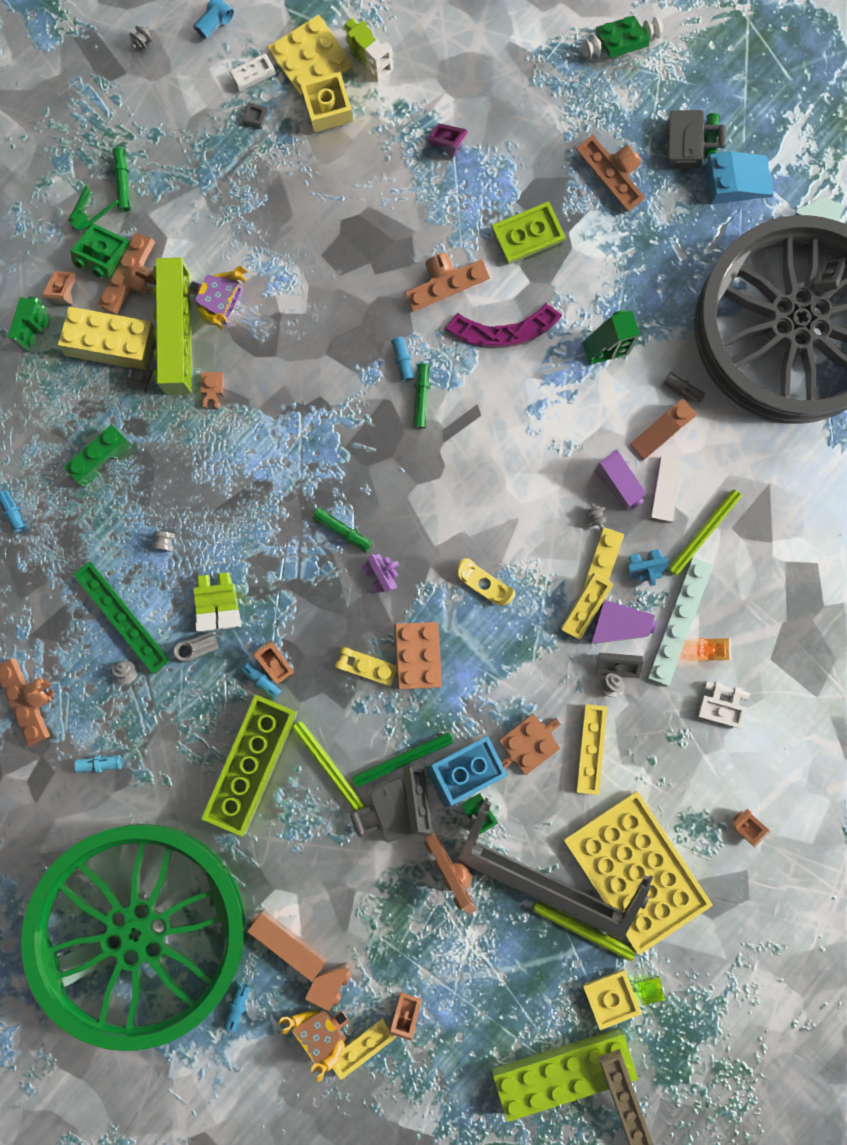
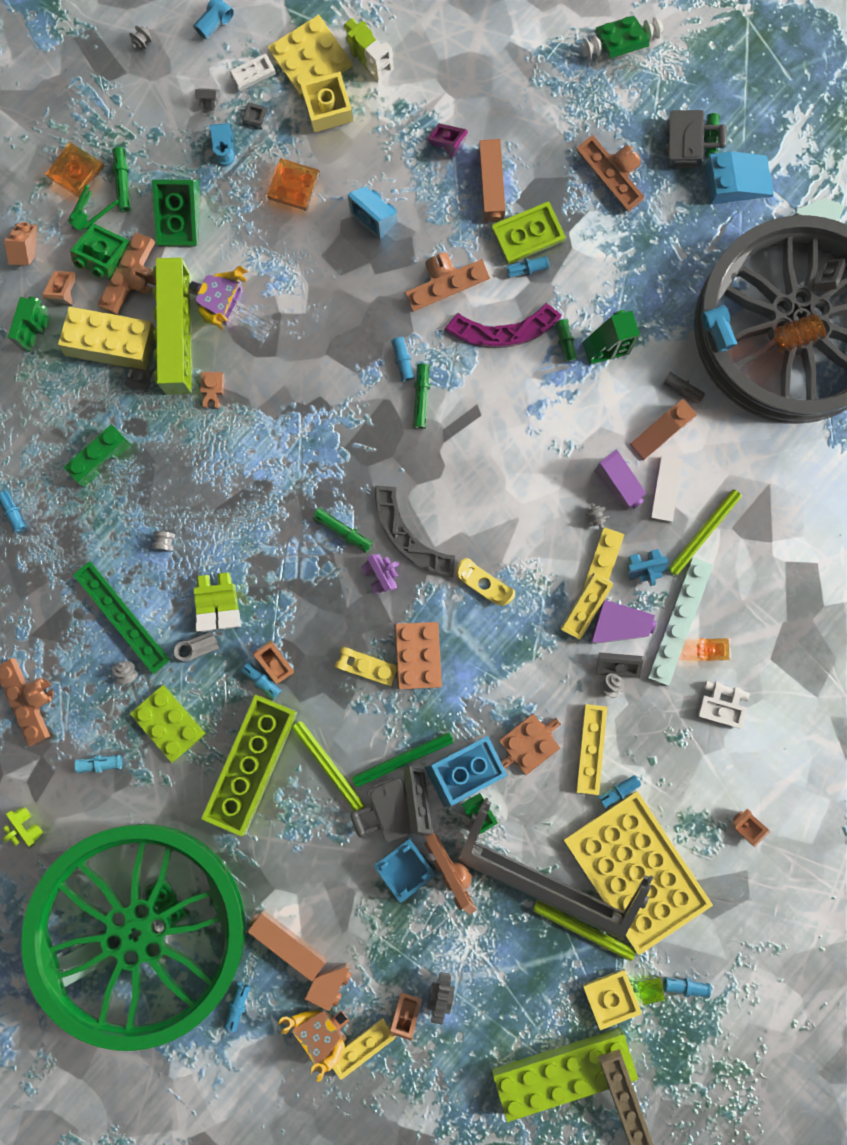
(17, 819): none -> lime hips
(21, 244): none -> nougat slope
(74, 169): none -> clear orange plate
(166, 900): none -> green slope
(168, 723): none -> lime plate
(176, 211): none -> green slope
(207, 94): none -> dark grey tile
(222, 143): none -> dark azure piece
(293, 184): none -> clear orange plate
(372, 211): none -> dark azure slope
(403, 539): none -> dark grey tile
(405, 869): none -> dark azure container
(441, 998): none -> dark grey gear
(492, 180): none -> nougat brick
(528, 266): none -> dark azure axle
(566, 340): none -> green axle
(619, 791): none -> dark azure axle
(687, 987): none -> dark azure pin
(718, 323): none -> dark azure piece
(799, 332): none -> clear orange piece

